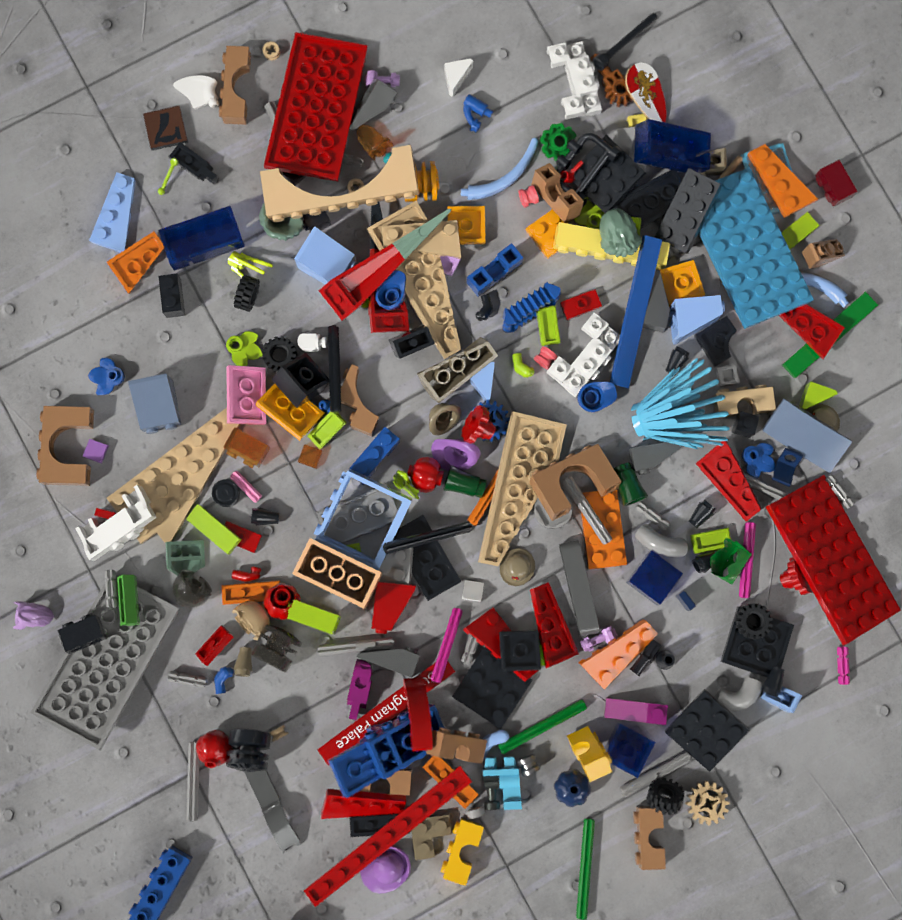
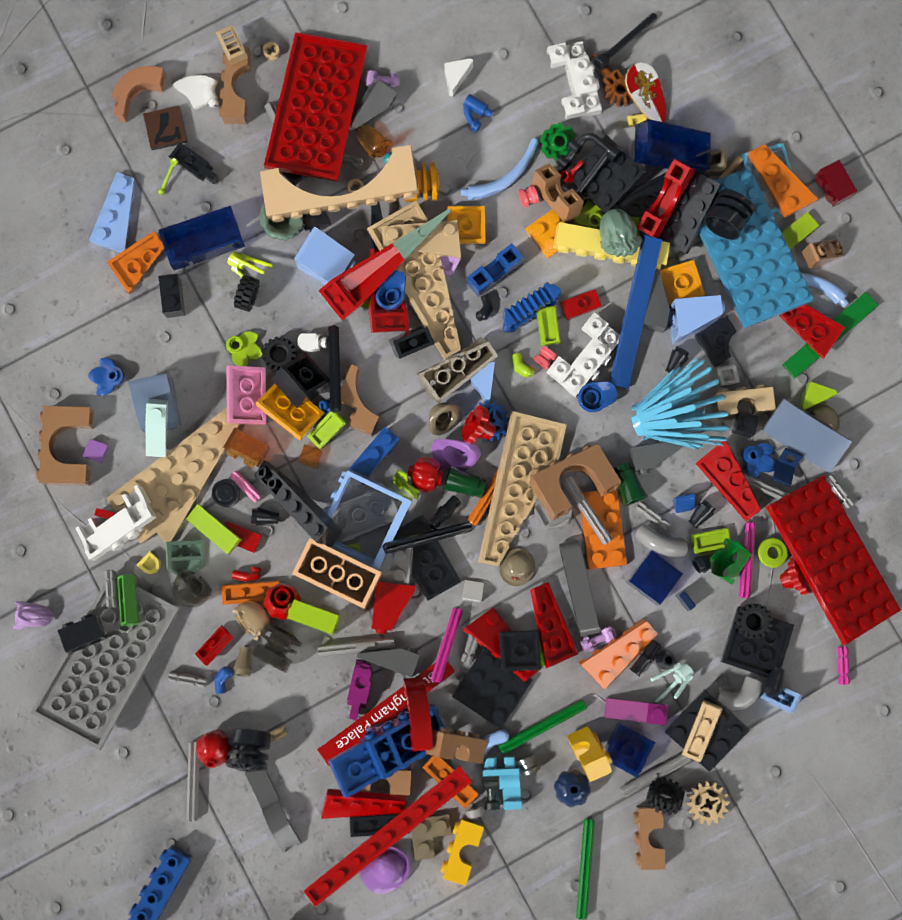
(132, 83): none -> nougat arch
(150, 563): none -> light yellow tile
(156, 427): none -> light aqua slope
(237, 56): none -> tan slope
(299, 505): none -> black slope
(444, 512): none -> black pin
(658, 214): none -> red arch
(683, 673): none -> light aqua plant
(684, 503): none -> blue slope
(702, 731): none -> tan tile
(729, 214): none -> black wheel
(781, 548): none -> lime piece

